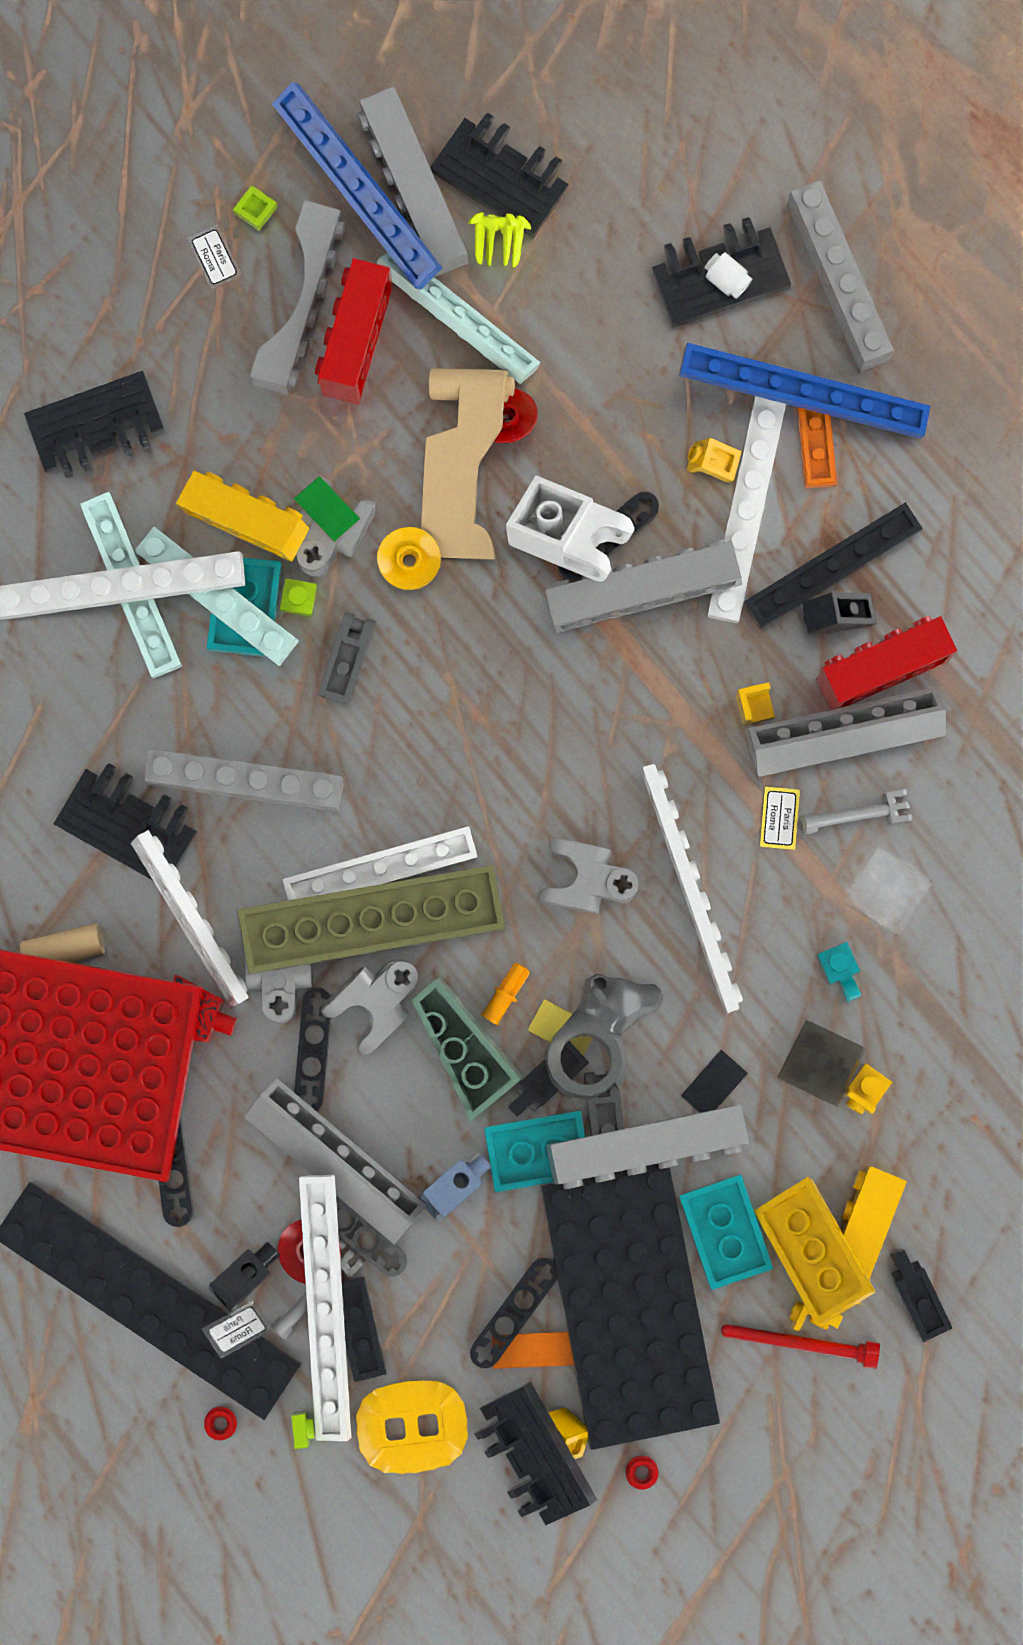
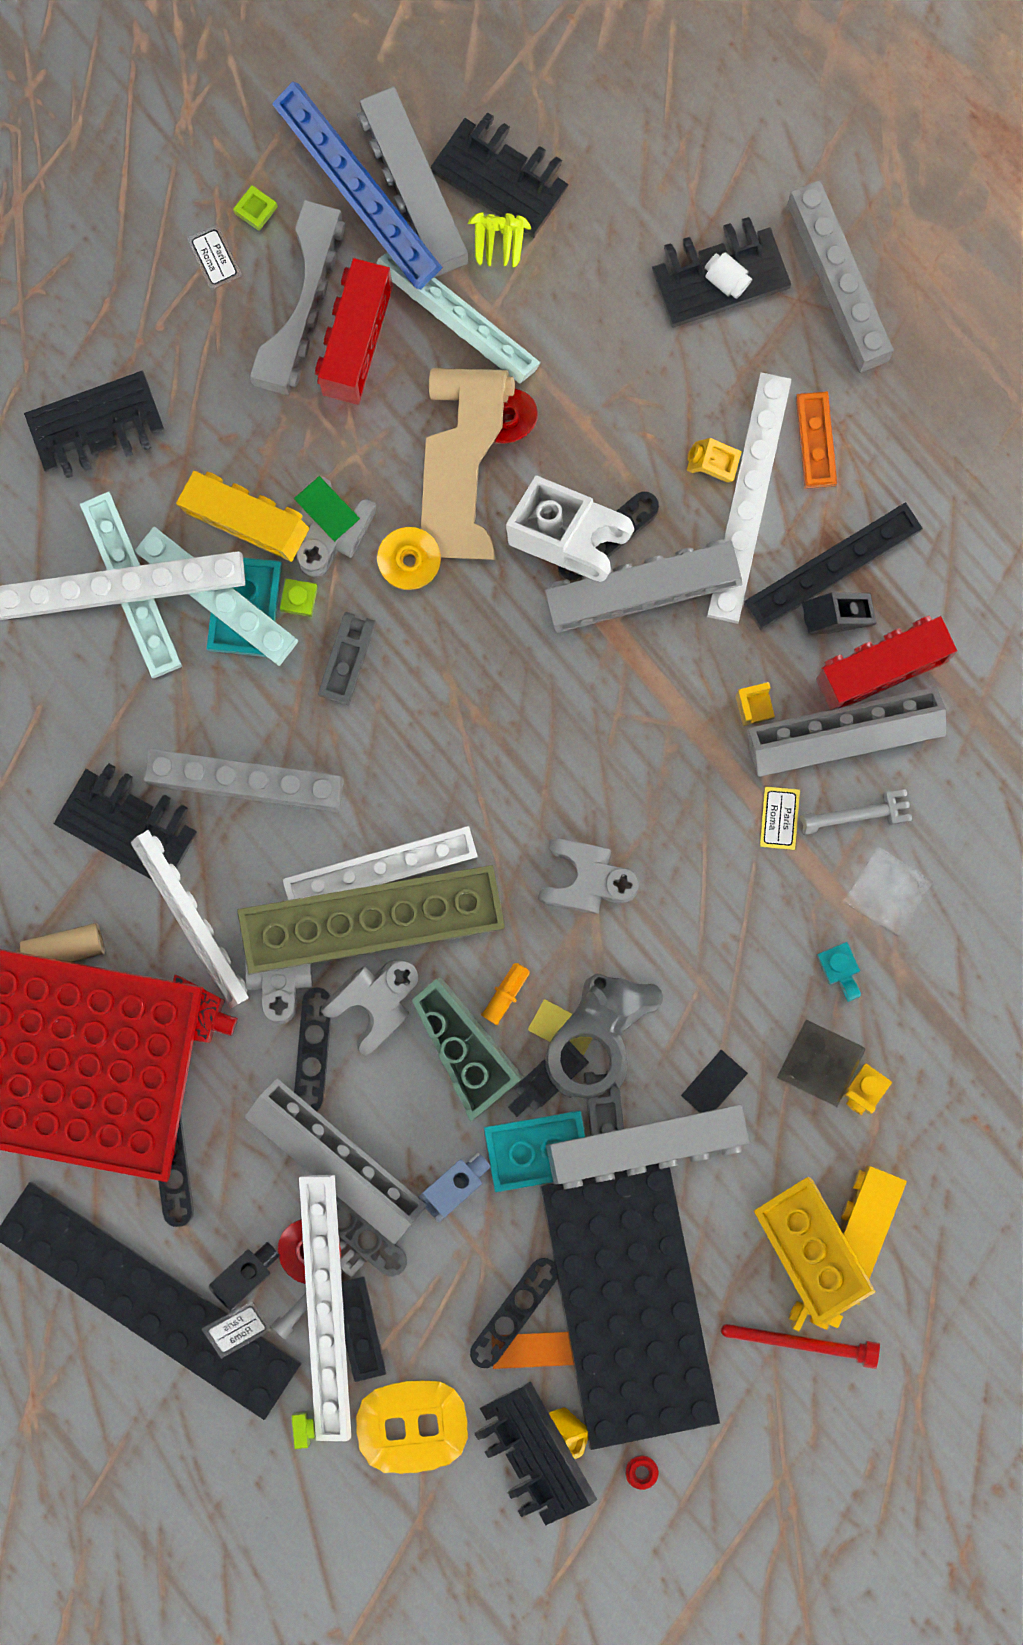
(216, 1433): red plate -> none
(696, 901): white plate -> none
(725, 1232): teal plate -> none
(804, 390): blue plate -> none
(919, 1297): black hinge -> none

